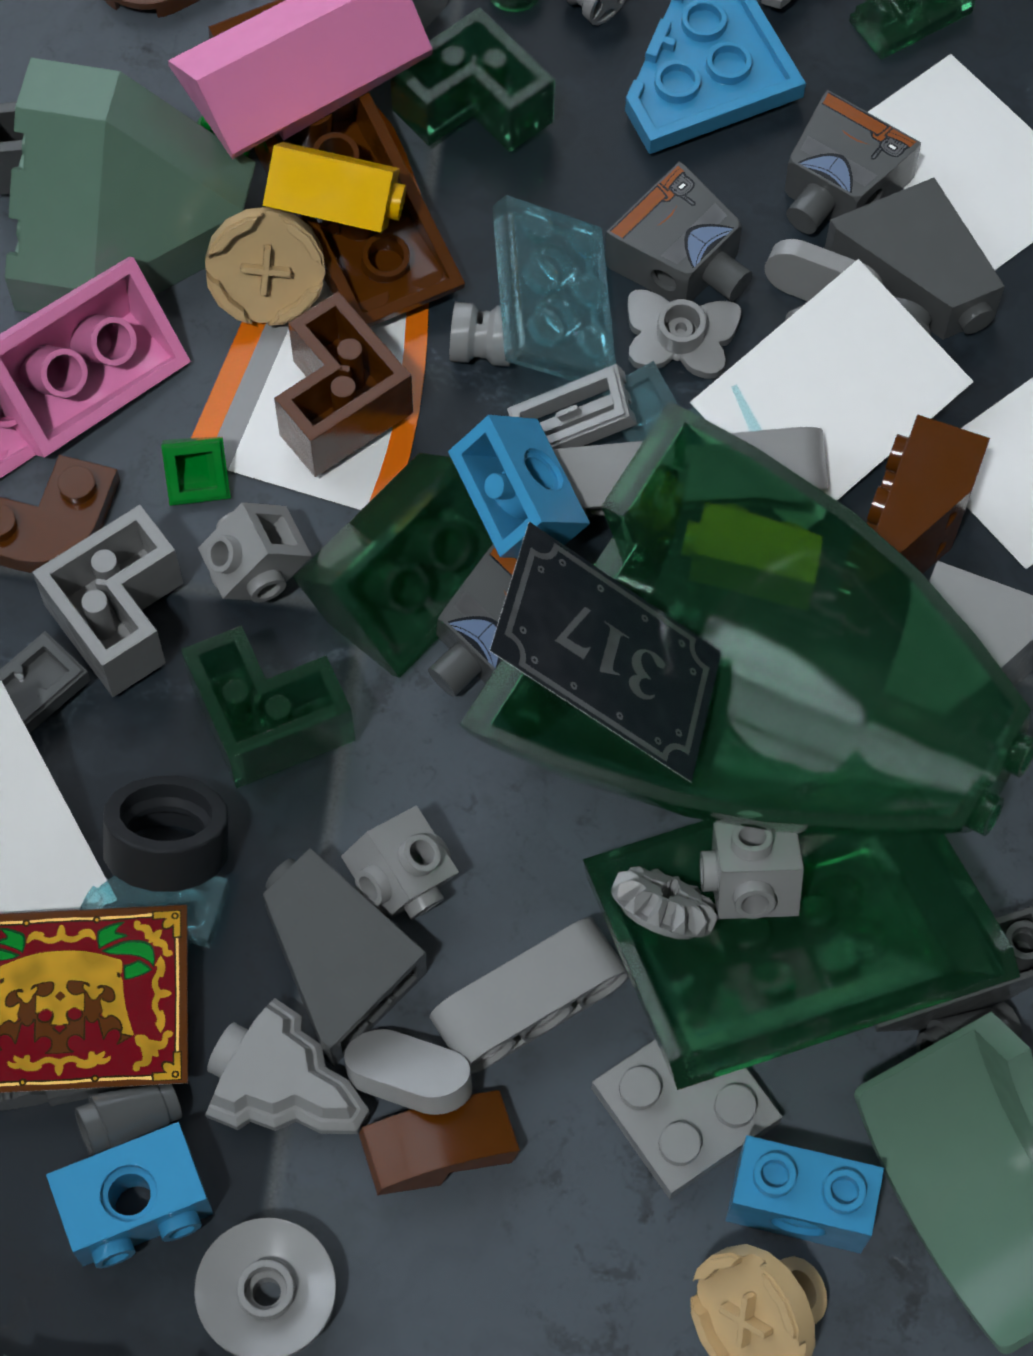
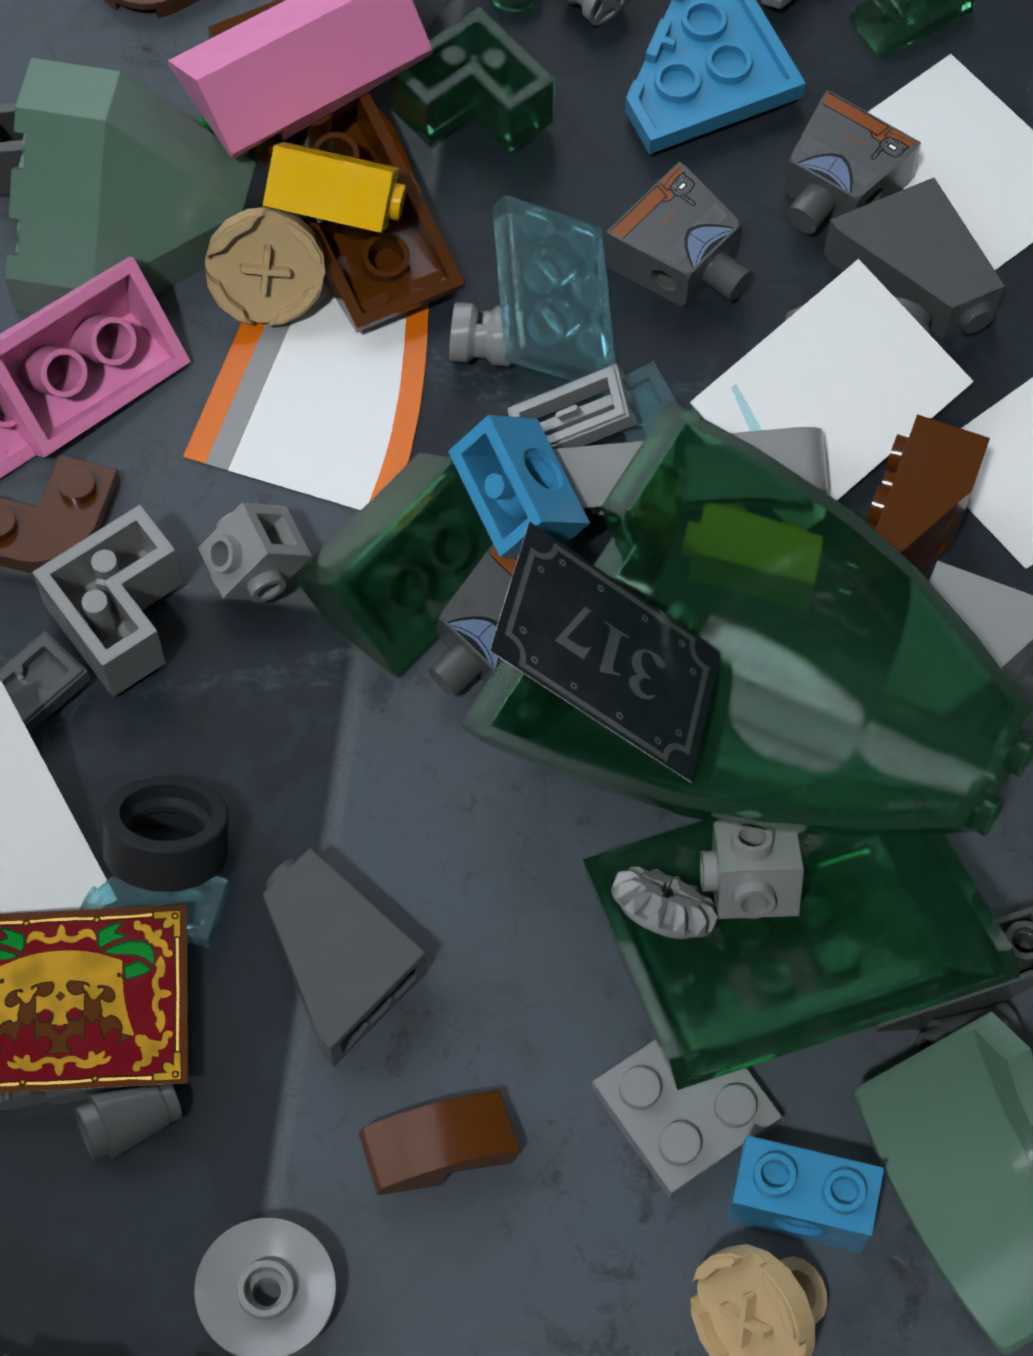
(90, 1188): dark azure brick -> none
(195, 470): green slope -> none
(265, 721): clear green brick -> none
(280, 1078): light grey rock -> none
(349, 389): reddish brown brick -> none
(401, 865): light grey brick -> none
(408, 1071): light grey tile -> none
(530, 994): light grey beam -> none
(681, 332): light grey animal -> none
(805, 268): light grey tile -> none

